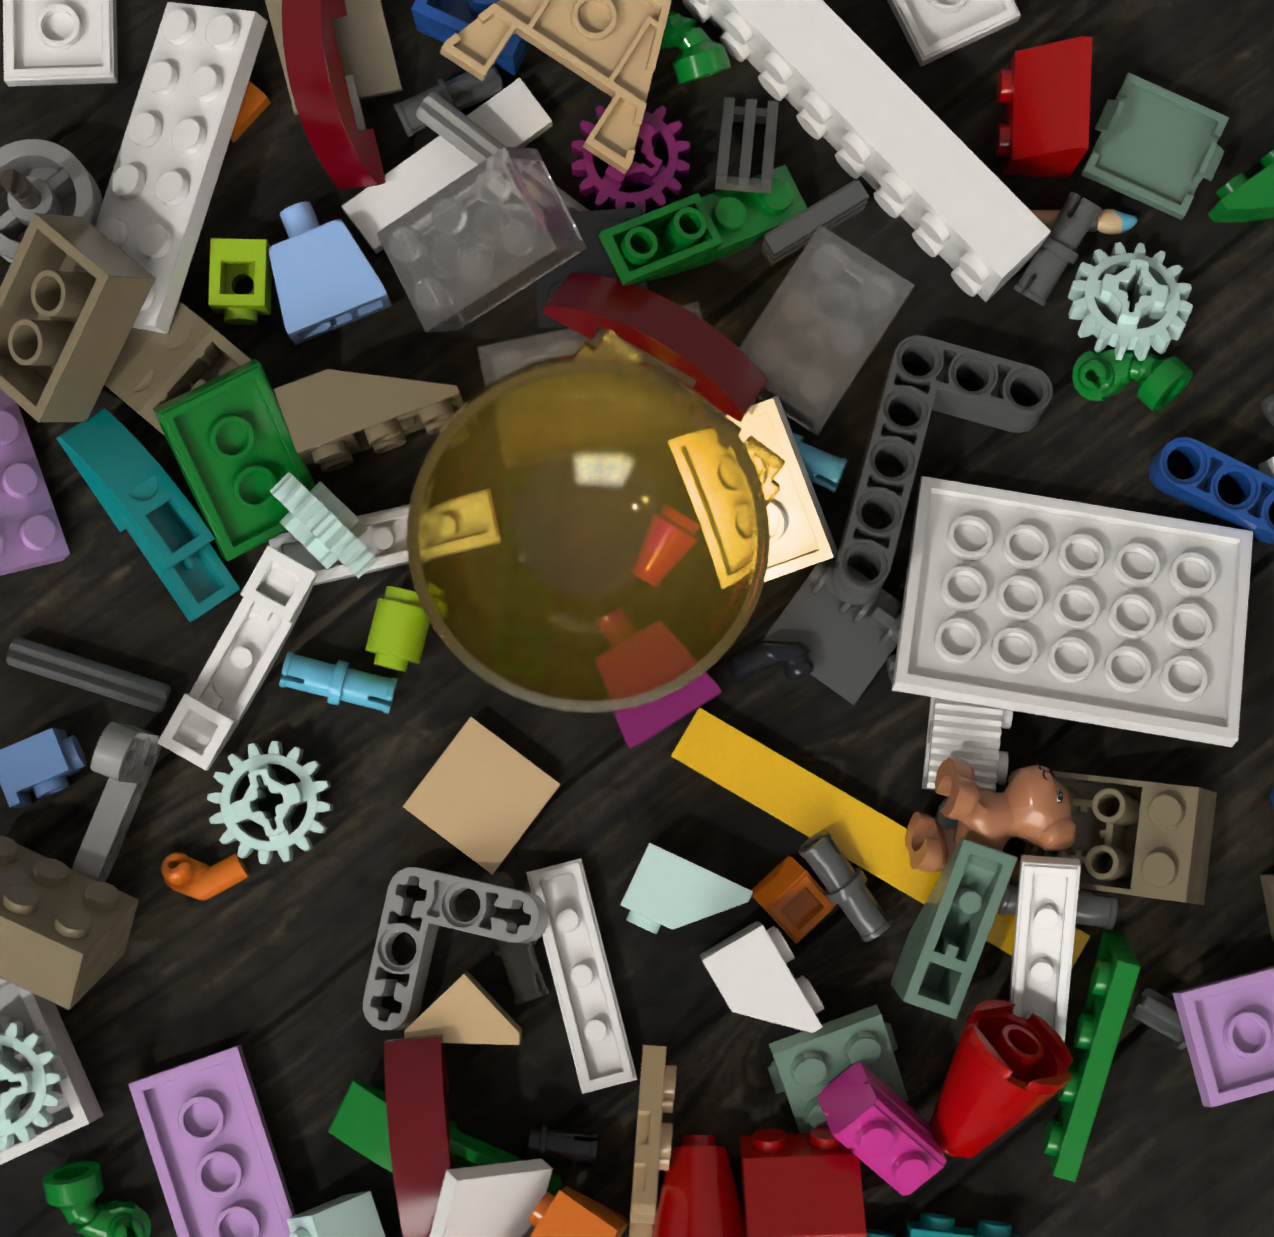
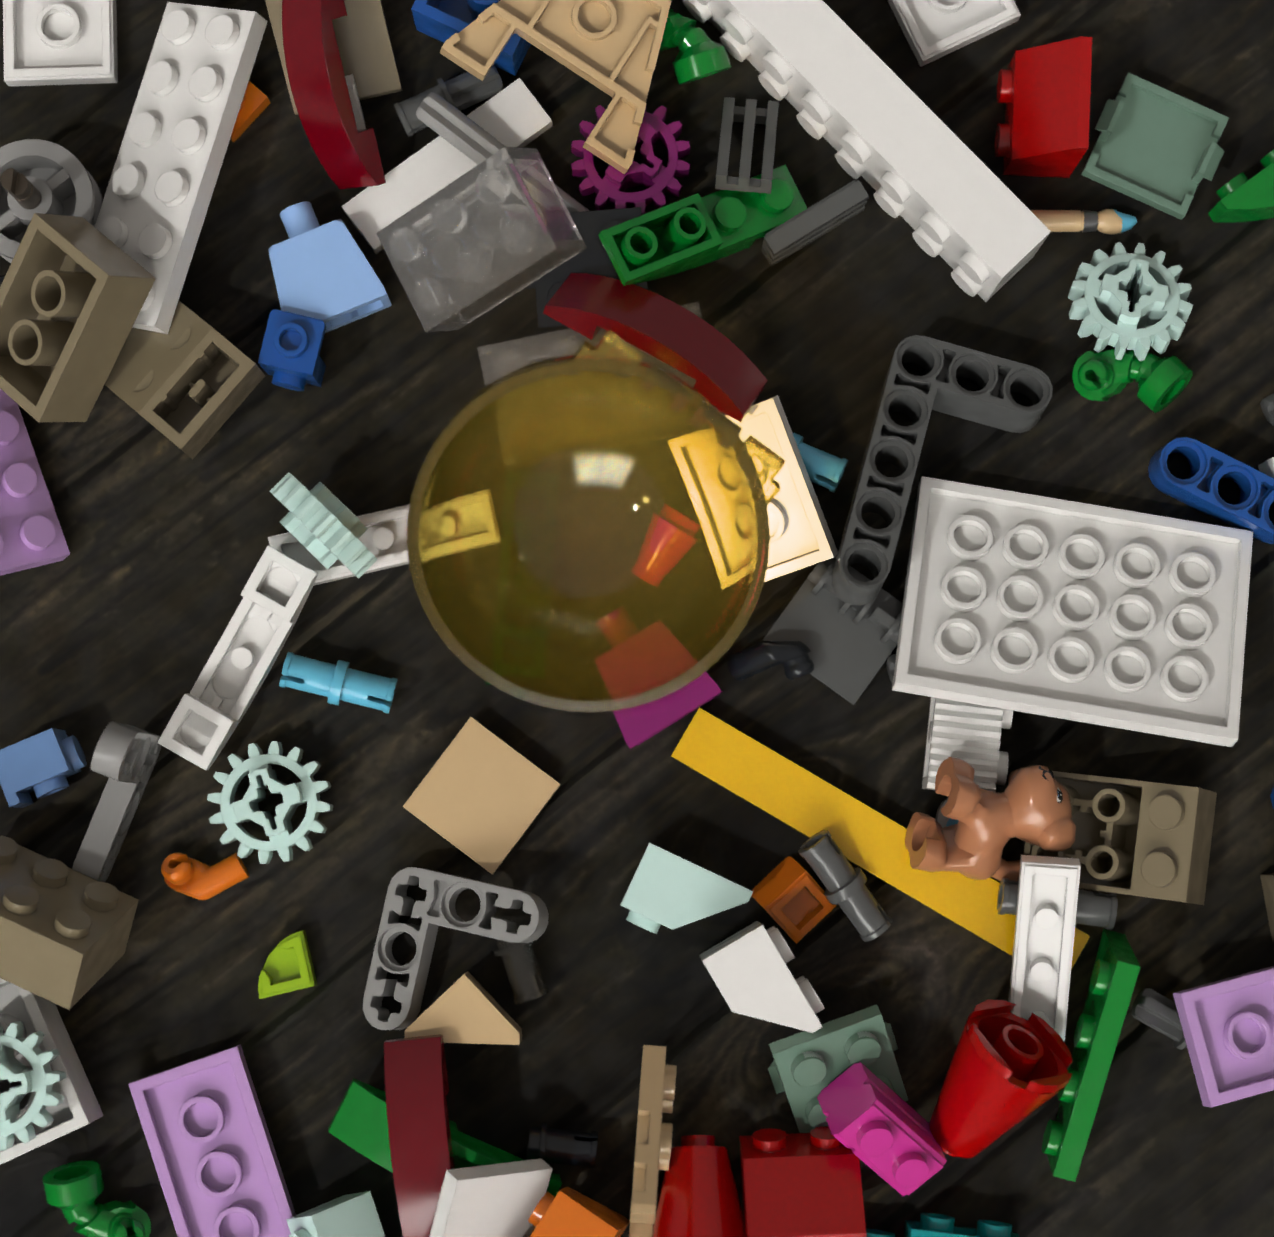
(88, 674): dark grey axle -> none
(152, 510): teal slope -> none
(231, 262): lime brick -> none
(232, 454): green tile -> none
(287, 967): none -> lime tile
(293, 350): none -> blue bracket
(351, 412): dark tan slope -> none
(398, 629): lime brick -> none
(583, 977): white tile -> none
(823, 327): clear brick -> none
(953, 929): sand green slope -> none
(1058, 248): dark grey pin -> none

